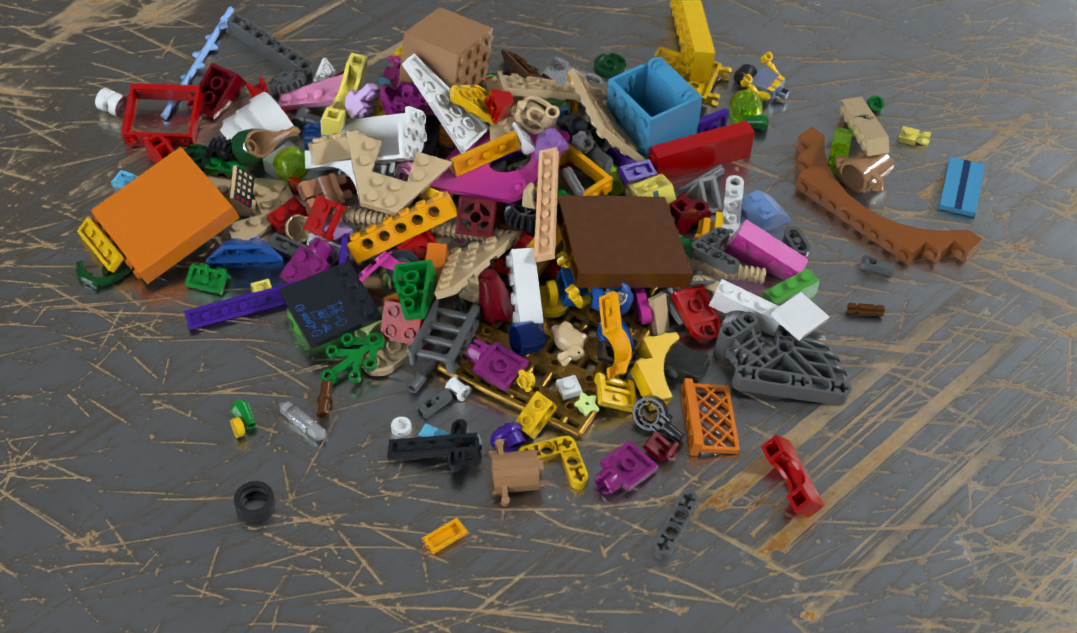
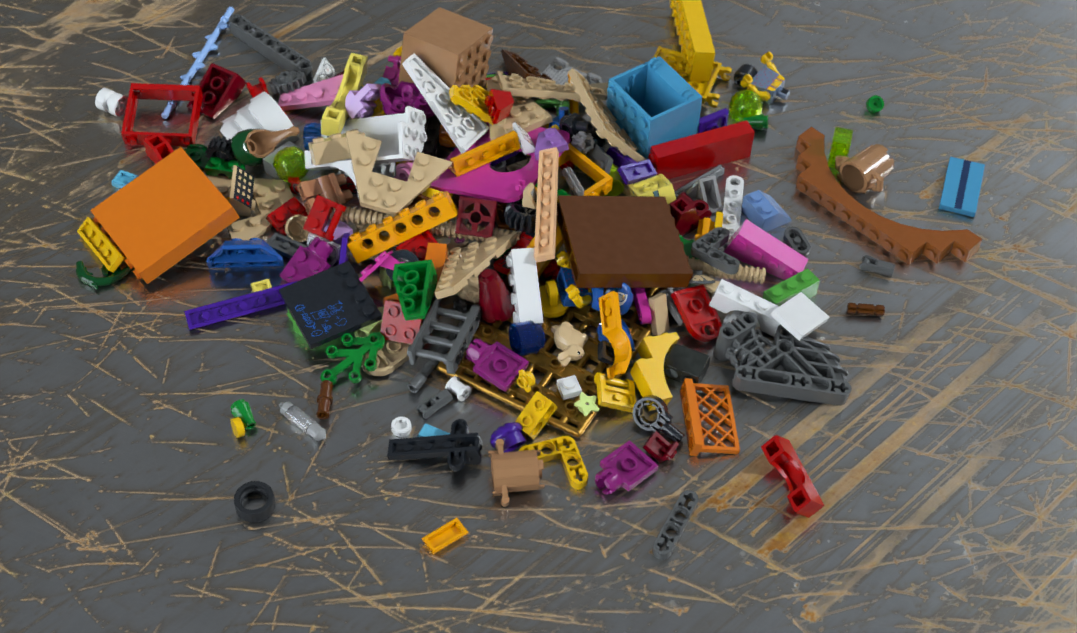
(207, 279): green bracket -> none
(303, 117): dark grey piece -> none
(549, 116): tan piece -> none
(609, 65): dark green tile -> none
(864, 126): tan brick -> none
(912, 136): light yellow plate -> none

